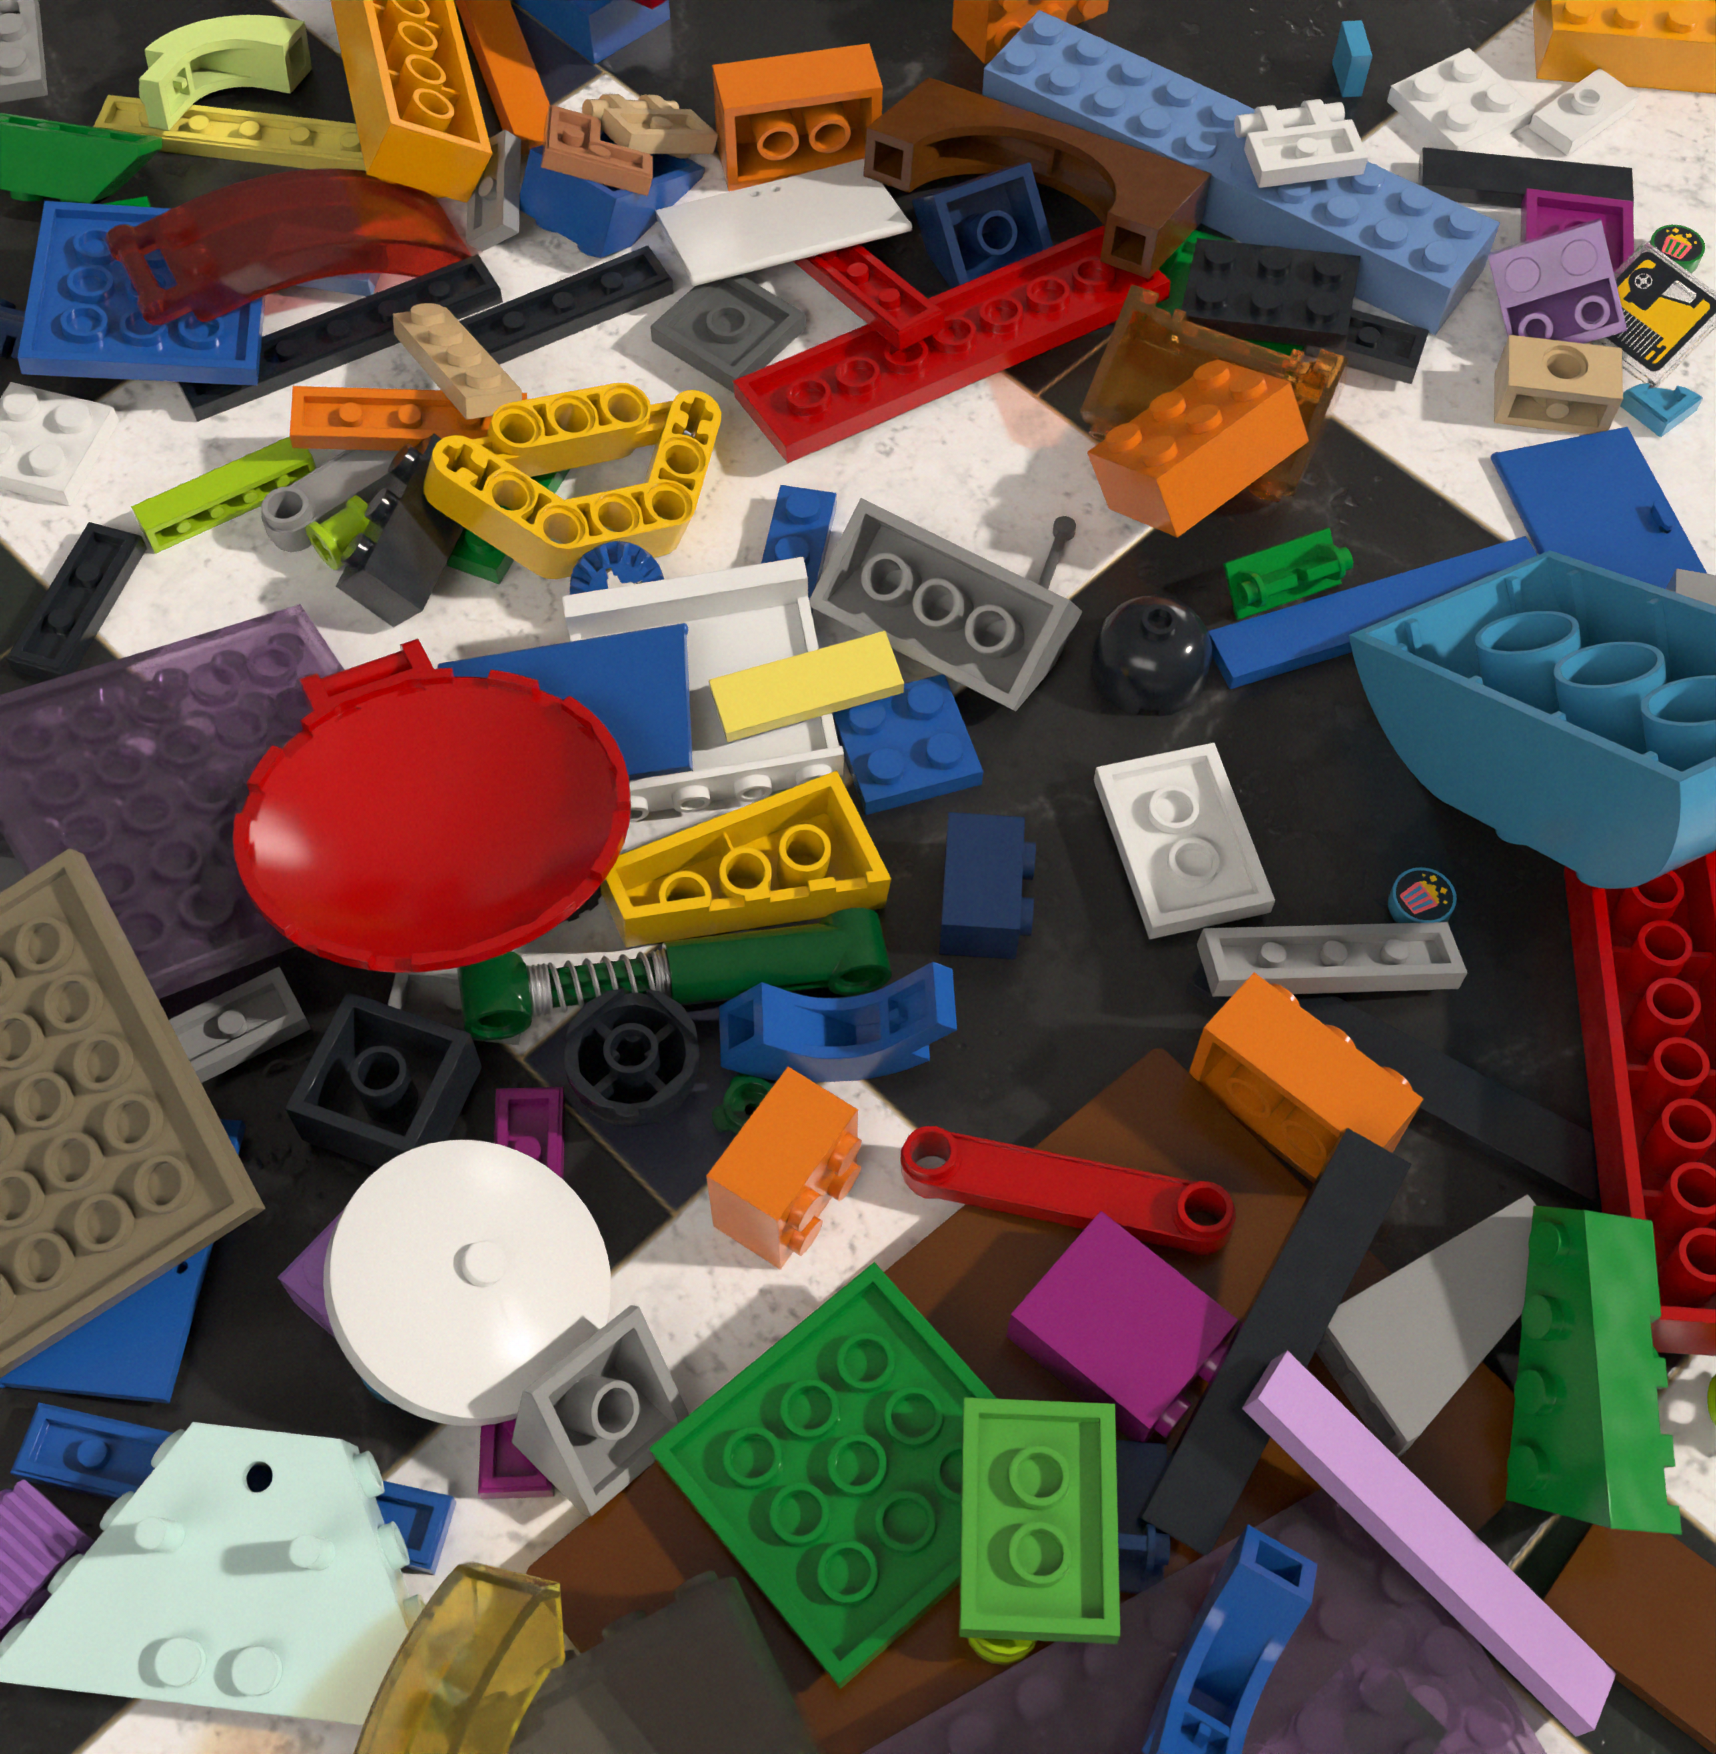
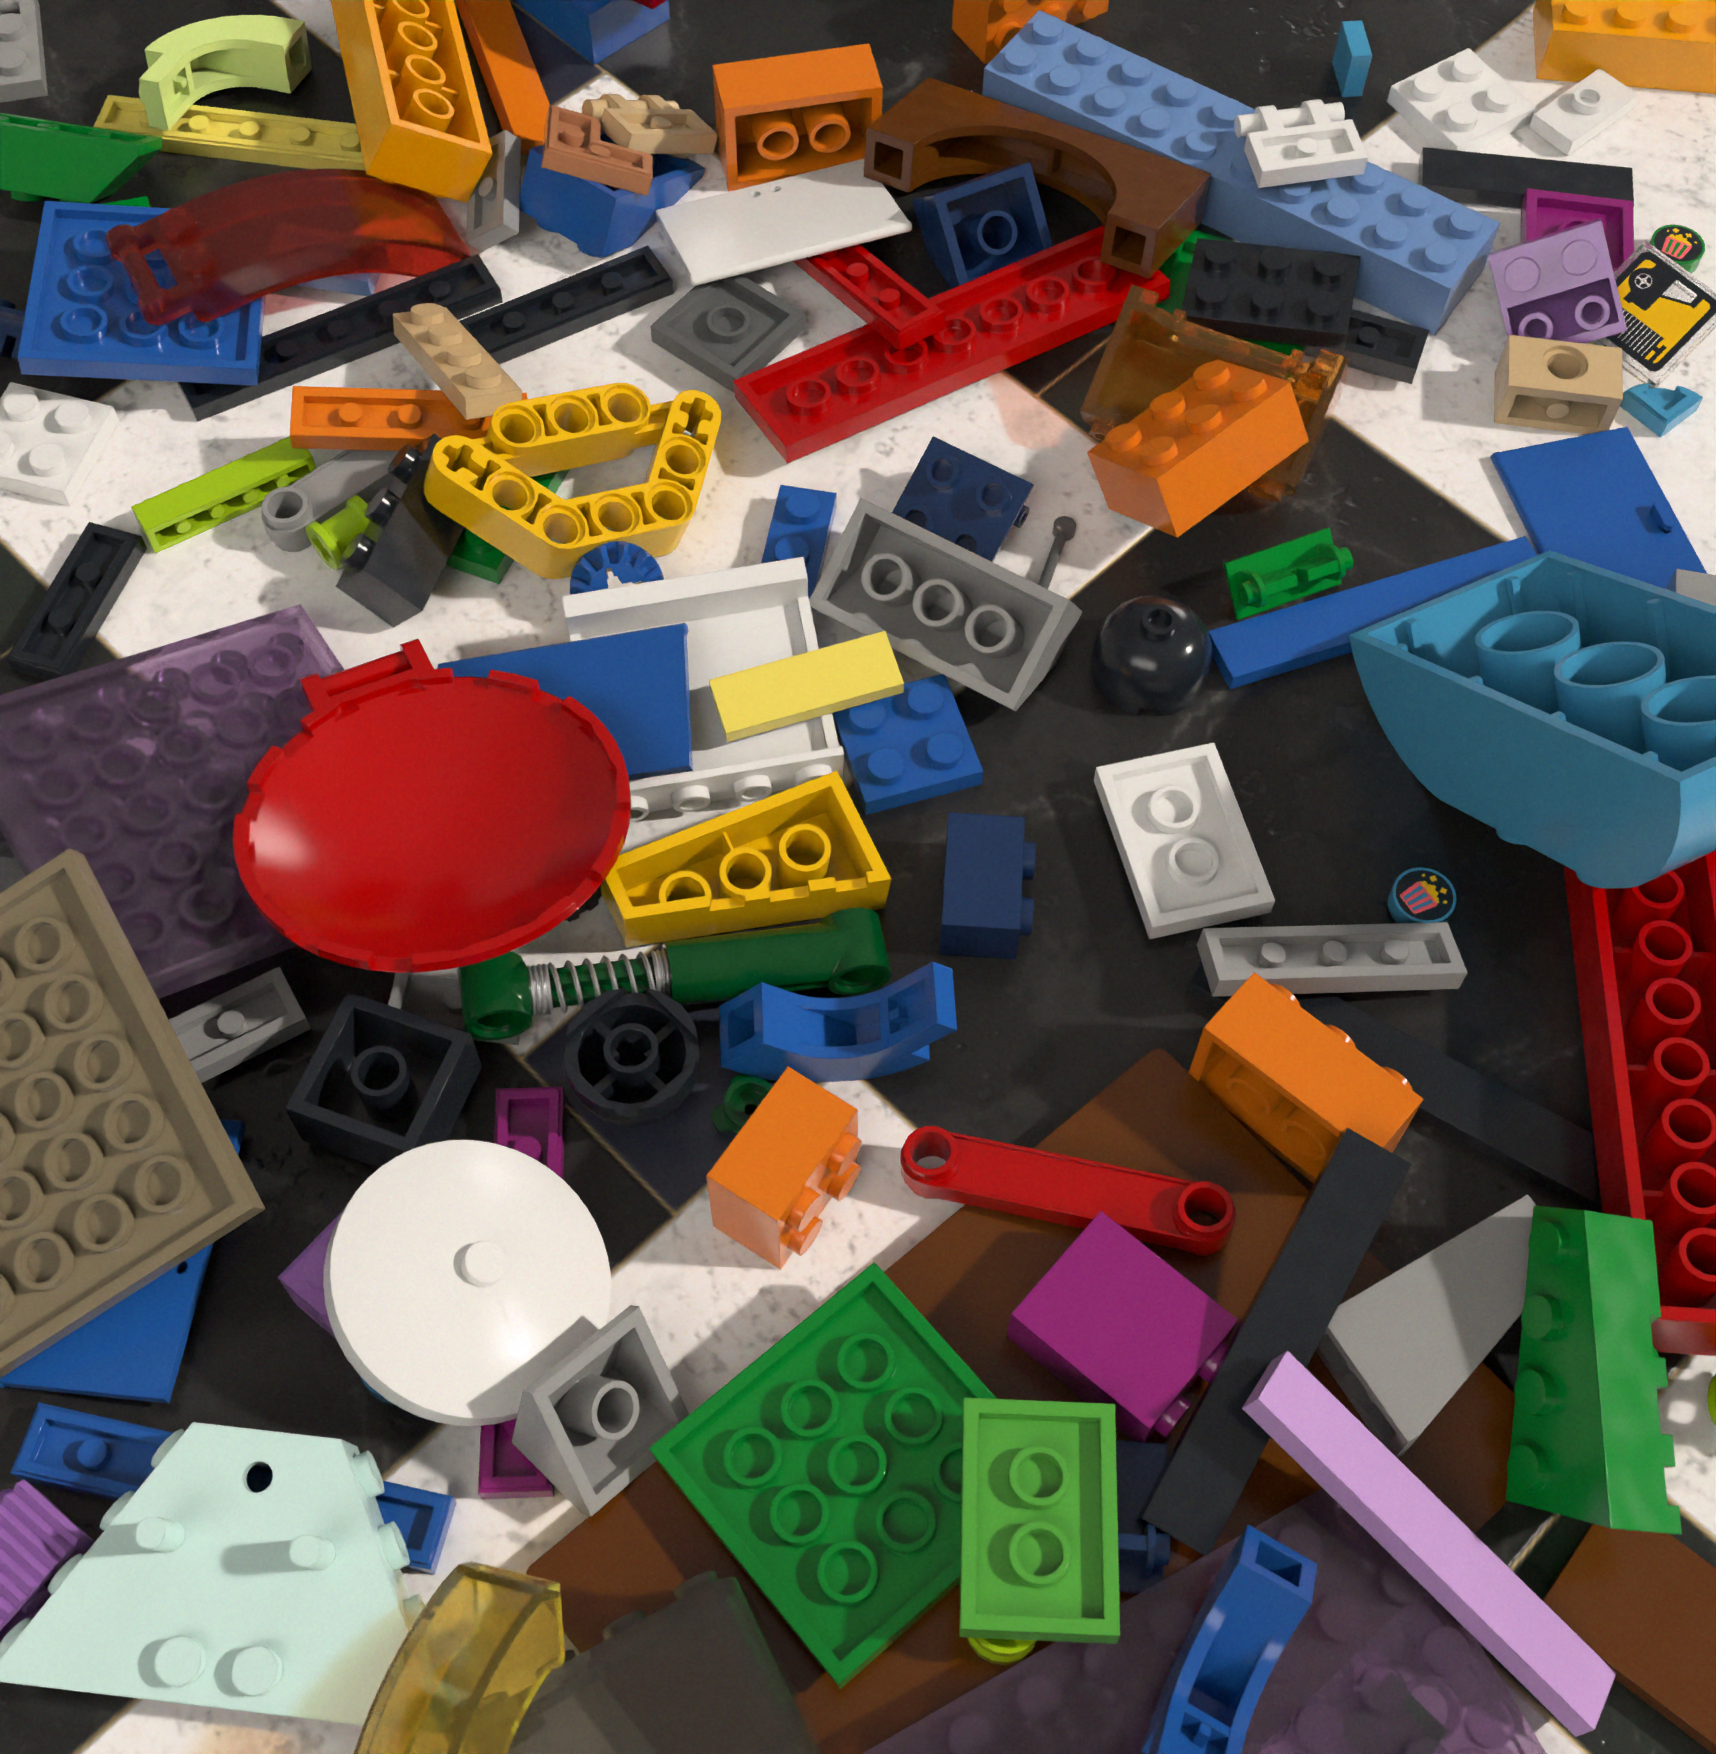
(964, 499): none -> dark blue hinge

